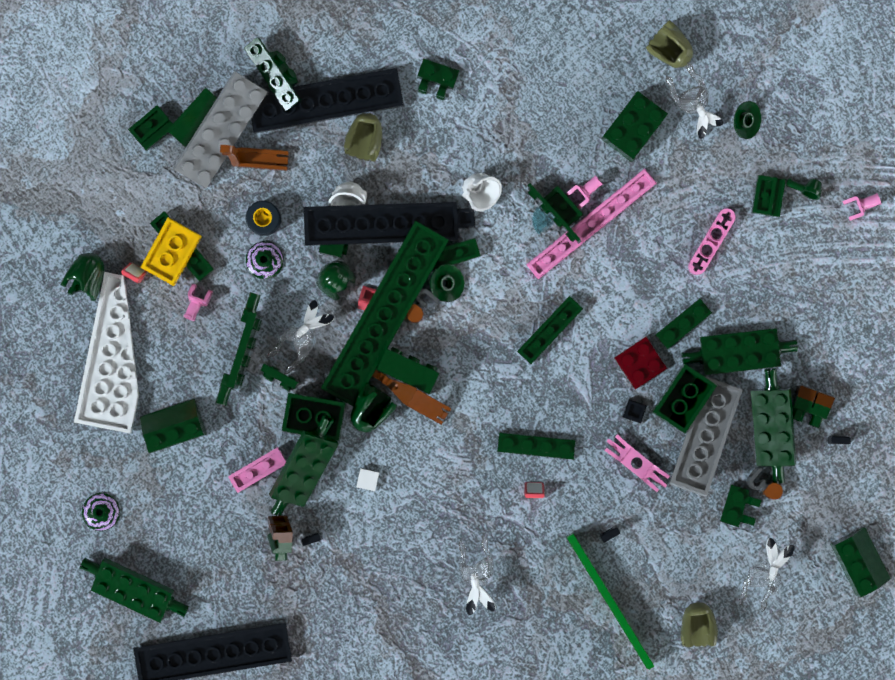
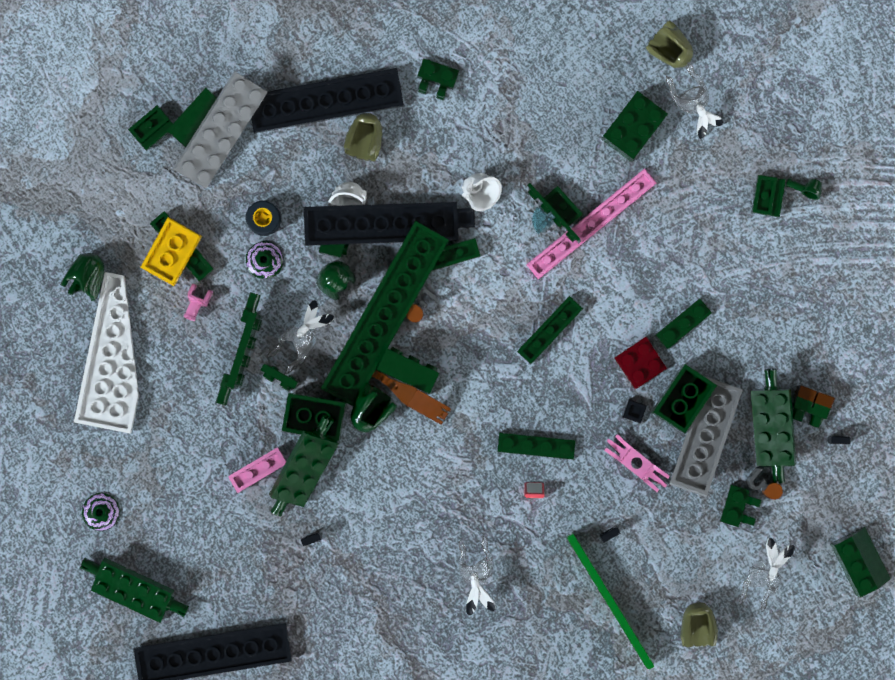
(134, 272): slope -> none
(172, 426): dark green slope -> none
(255, 157): dark orange hinge -> none
(275, 72): bracket -> none
(280, 536): hips -> none
(365, 296): coral slope -> none
(367, 479): white tile -> none
(454, 283): dark green dish -> none
(586, 190): bright pink piece -> none
(709, 240): bright pink beam -> none
(740, 351): dark green plate -> none
(747, 120): dark green dish -> none
(863, 204): bright pink piece -> none

